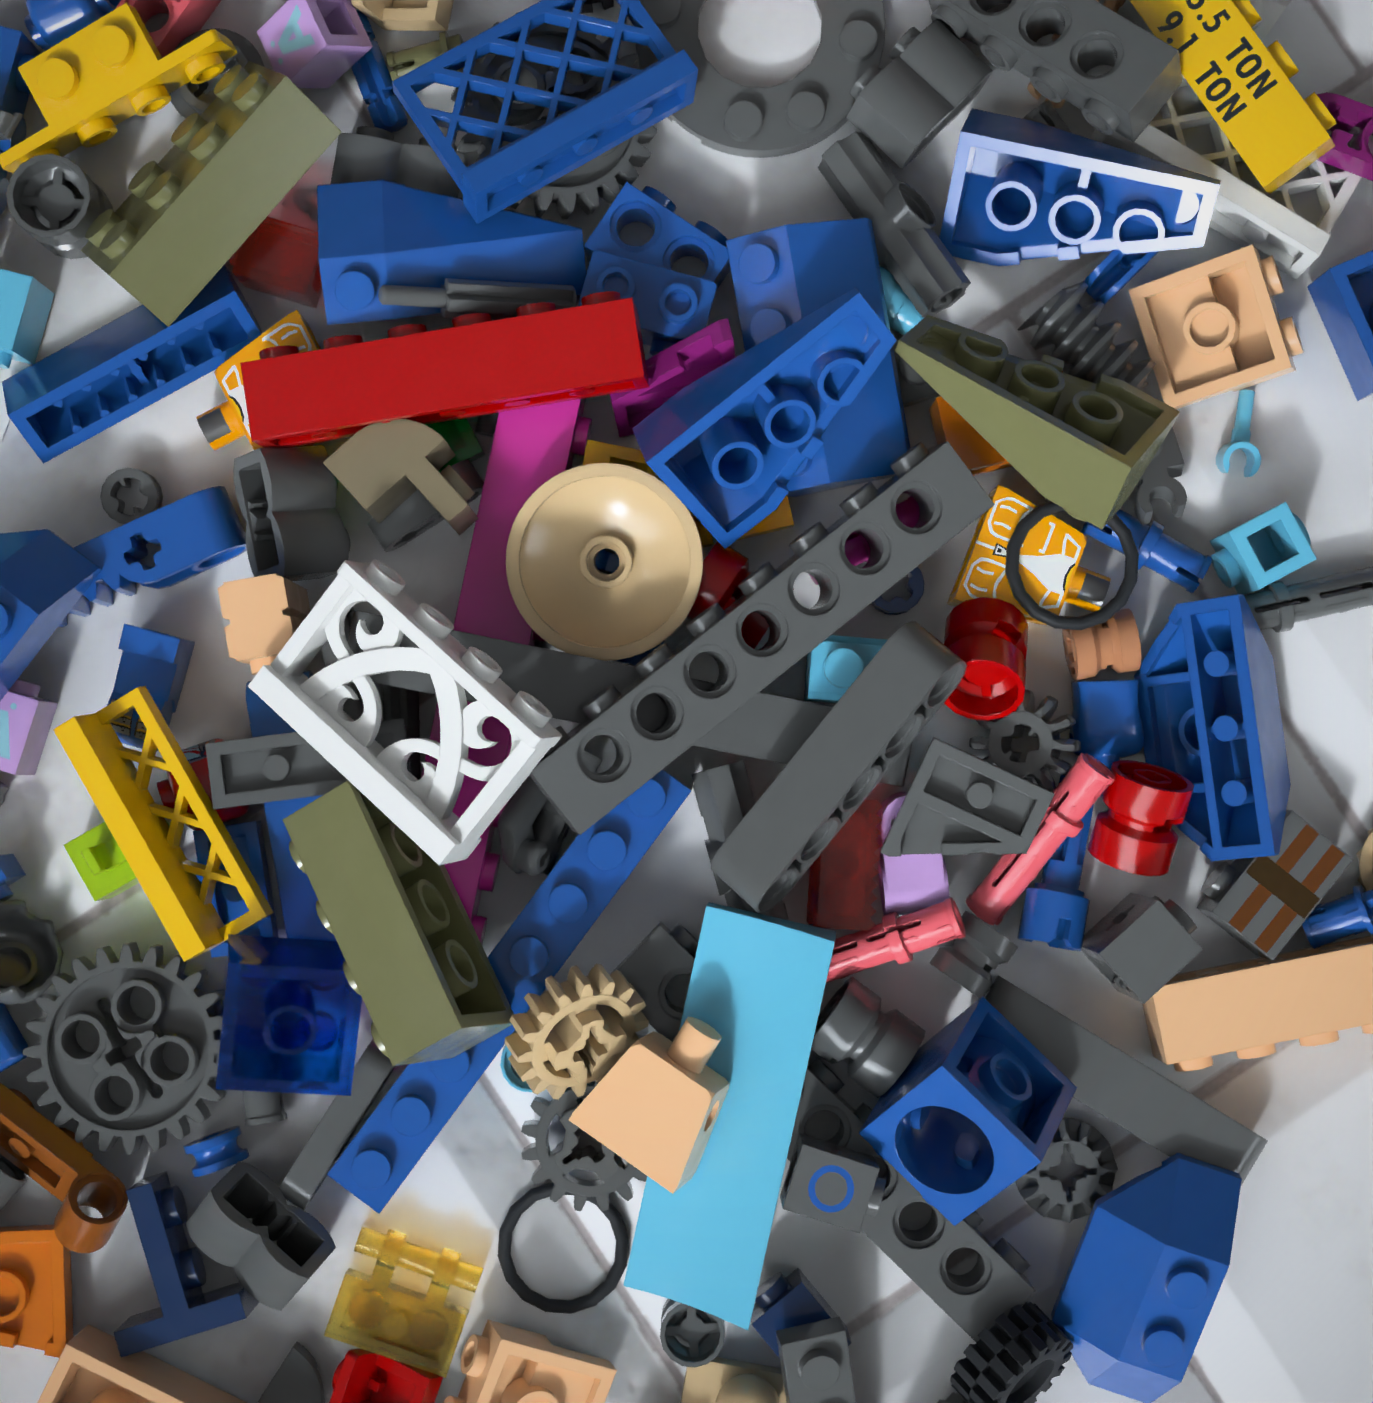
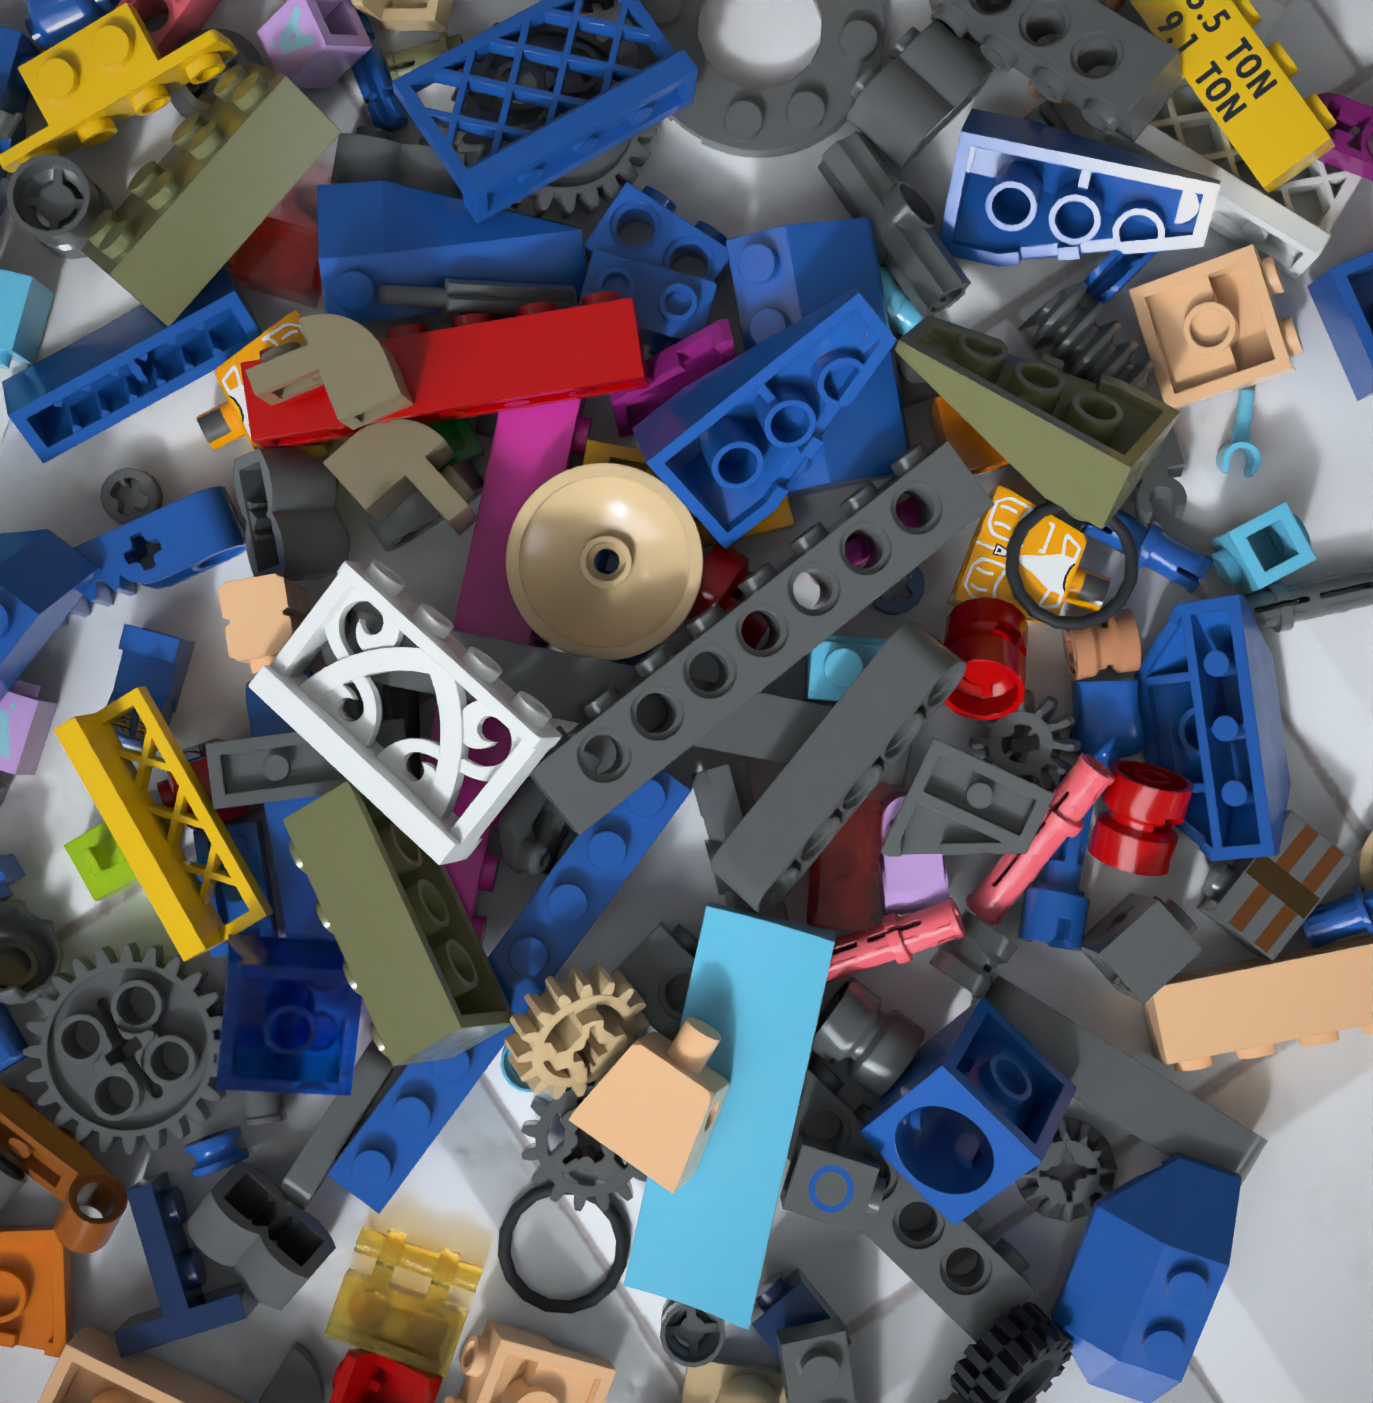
(344, 358): none -> dark tan brick

